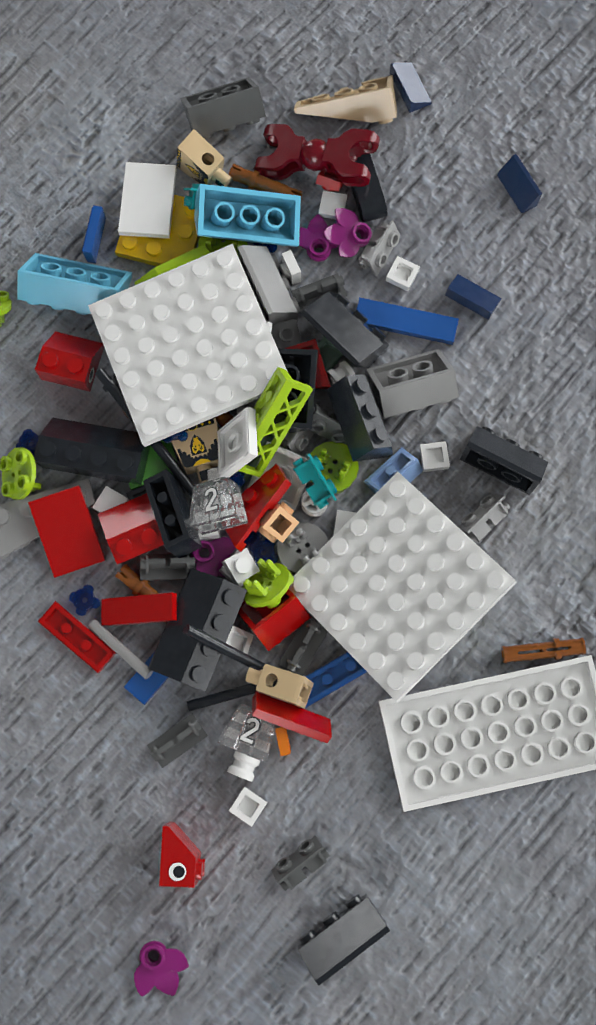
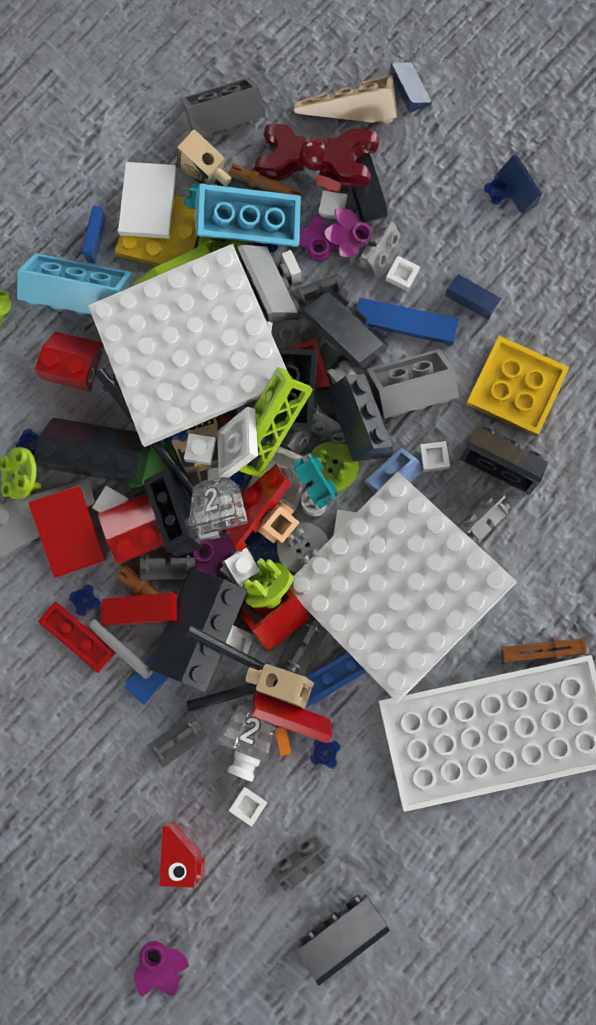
(200, 449): none -> white plate
(330, 759): none -> clear blue plate
(501, 184): none -> clear blue plate
(517, 386): none -> yellow plate

